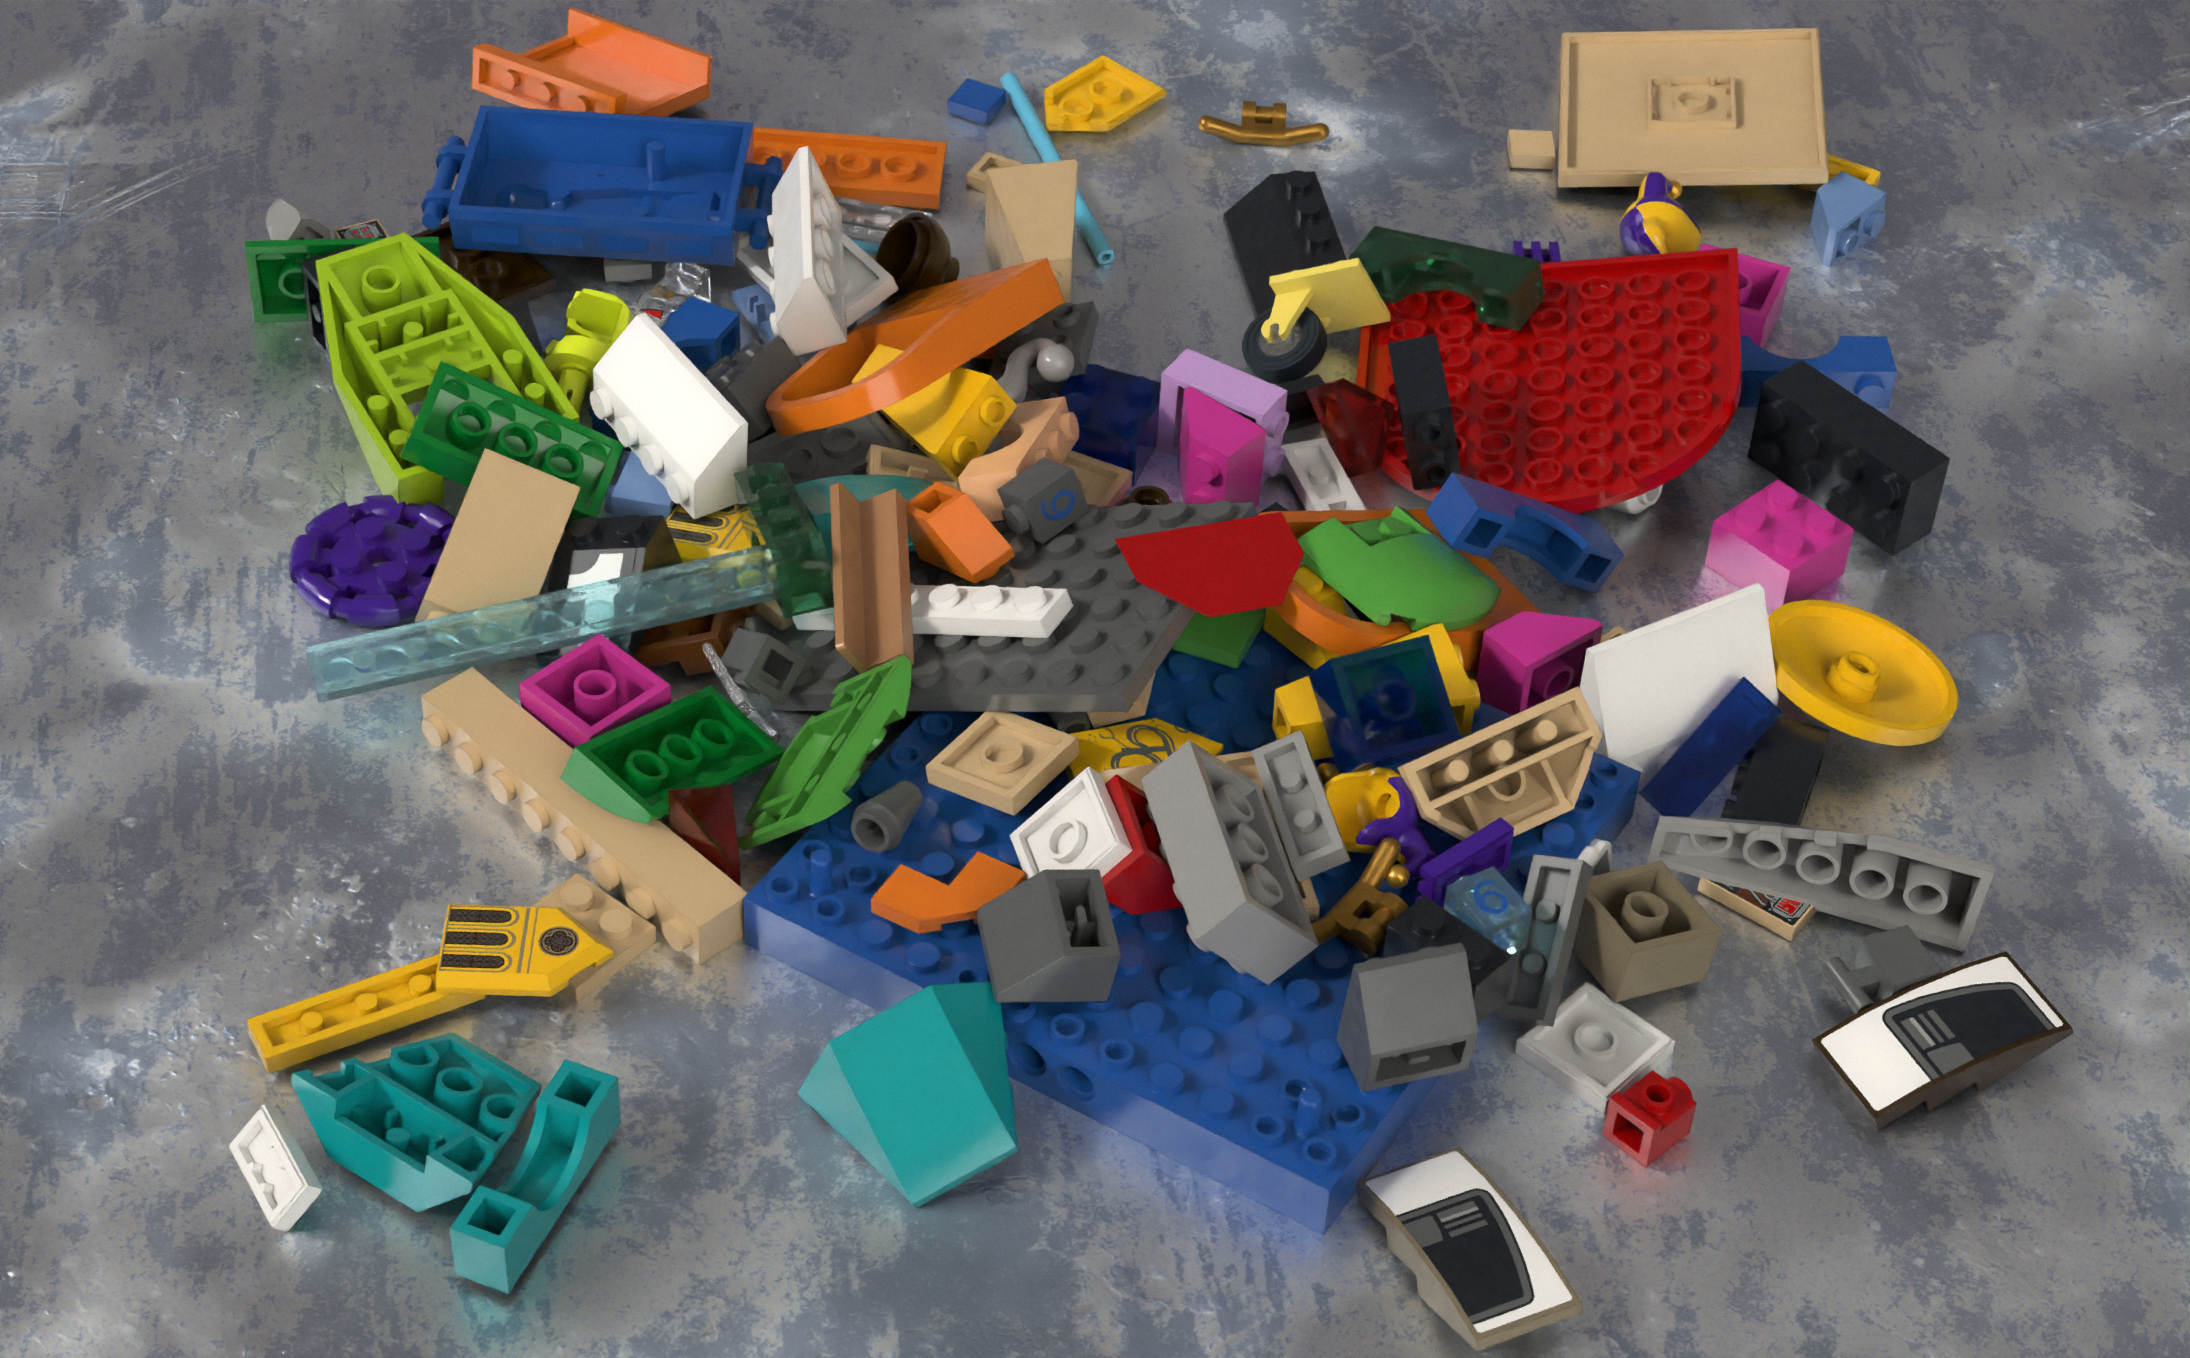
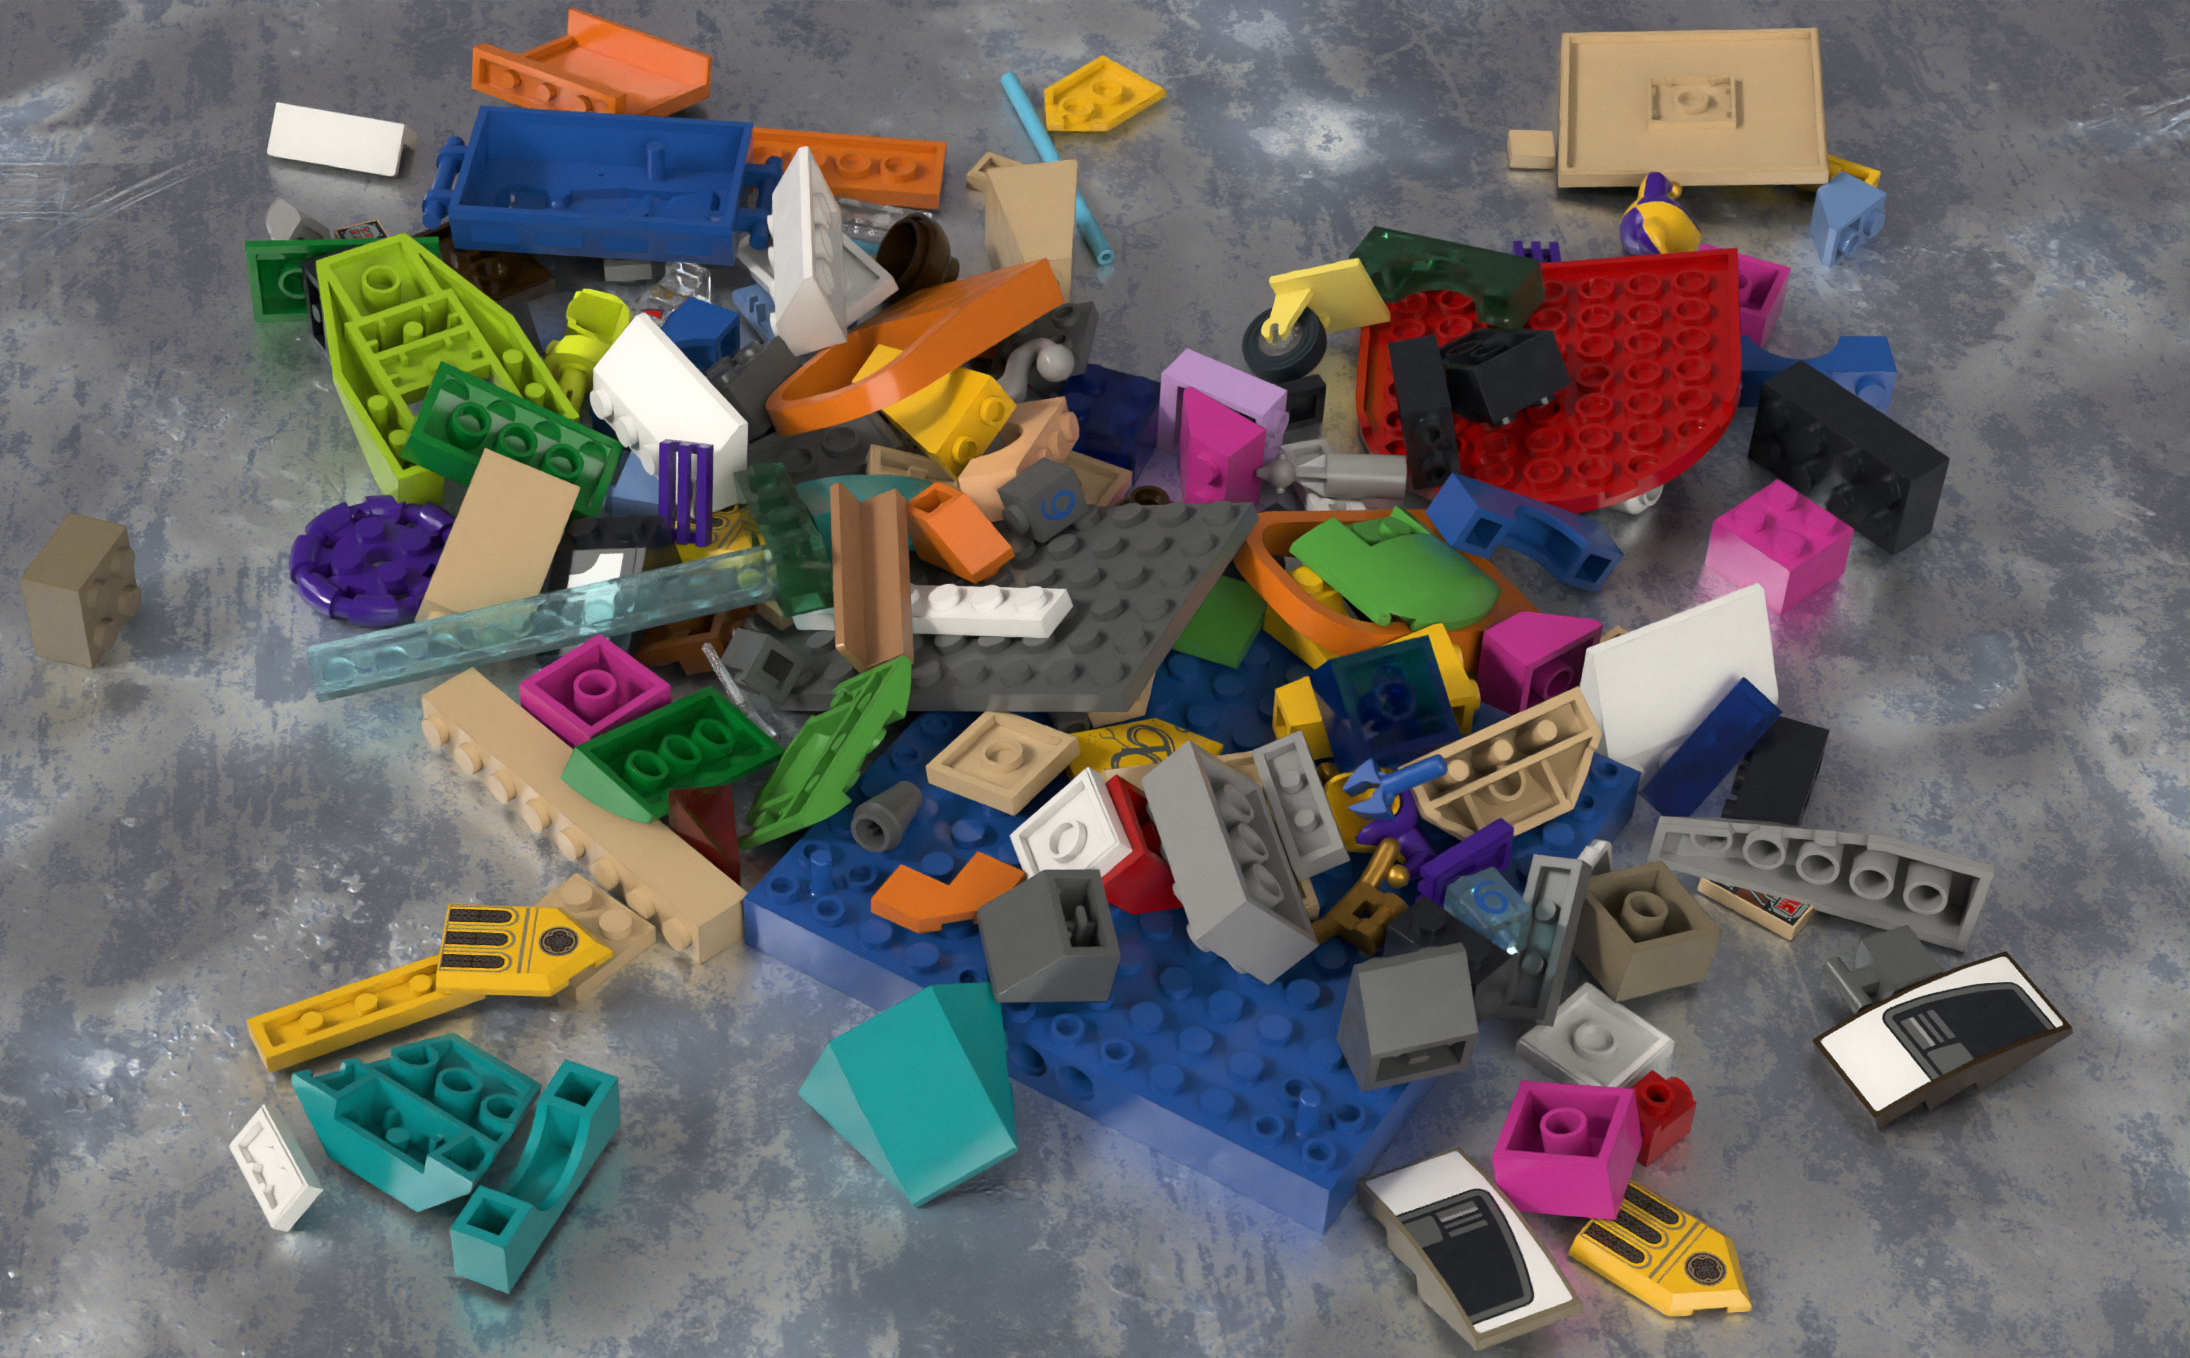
(81, 590): none -> dark tan brick
(339, 140): none -> white panel
(704, 494): none -> dark purple tile
(976, 101): blue tile -> none
(1218, 564): red sticker -> none
(1263, 127): pearl gold piece -> none
(1280, 230): black slope -> none
(1342, 475): none -> light grey wheel
(1354, 424): clear red slope -> none
(1389, 785): none -> blue bar
(1502, 372): none -> black slope
(1568, 1149): none -> dark pink brick
(1663, 1256): none -> yellow tile
(1860, 673): yellow dish -> none

